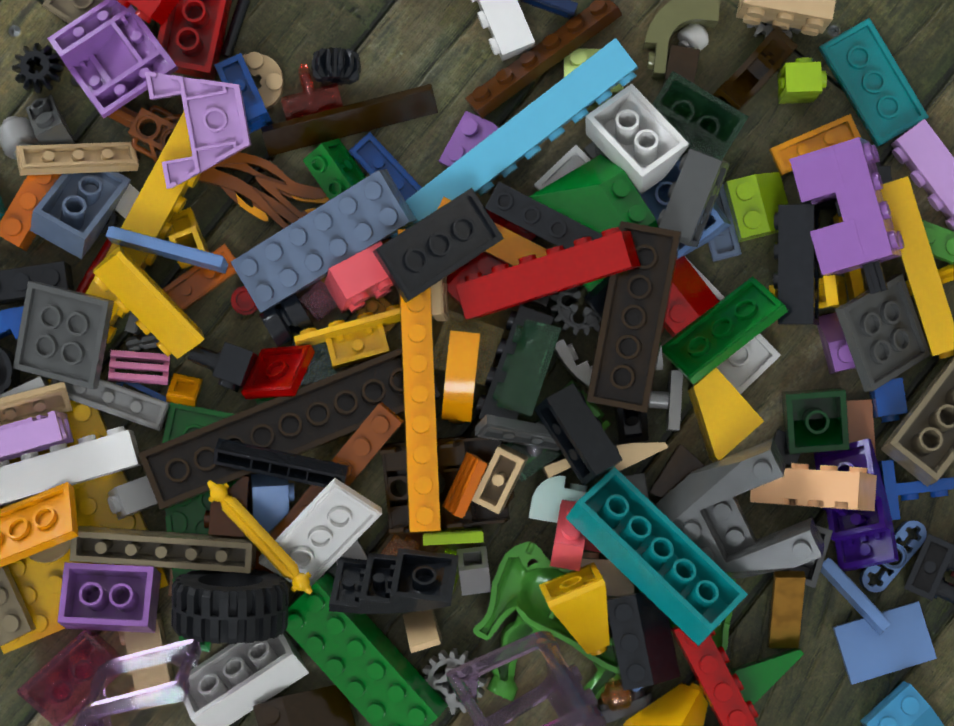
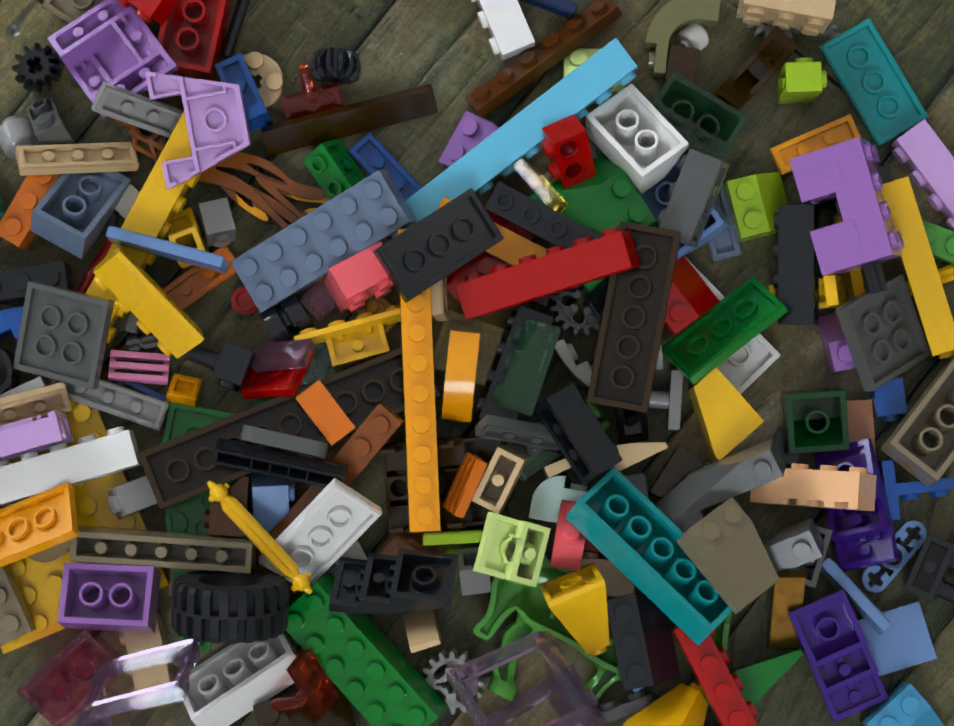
(136, 109): none -> light grey tile
(217, 222): none -> light grey brick
(283, 355): none -> tile
(284, 441): none -> dark grey beam
(312, 685): none -> clear red plate
(325, 412): none -> orange tile
(511, 549): none -> yellowish green brick
(540, 185): none -> clear yellow tile
(568, 152): none -> red brick
(616, 697): clear orange piece -> none
(730, 555): none -> dark tan slope
(838, 655): none -> dark purple slope

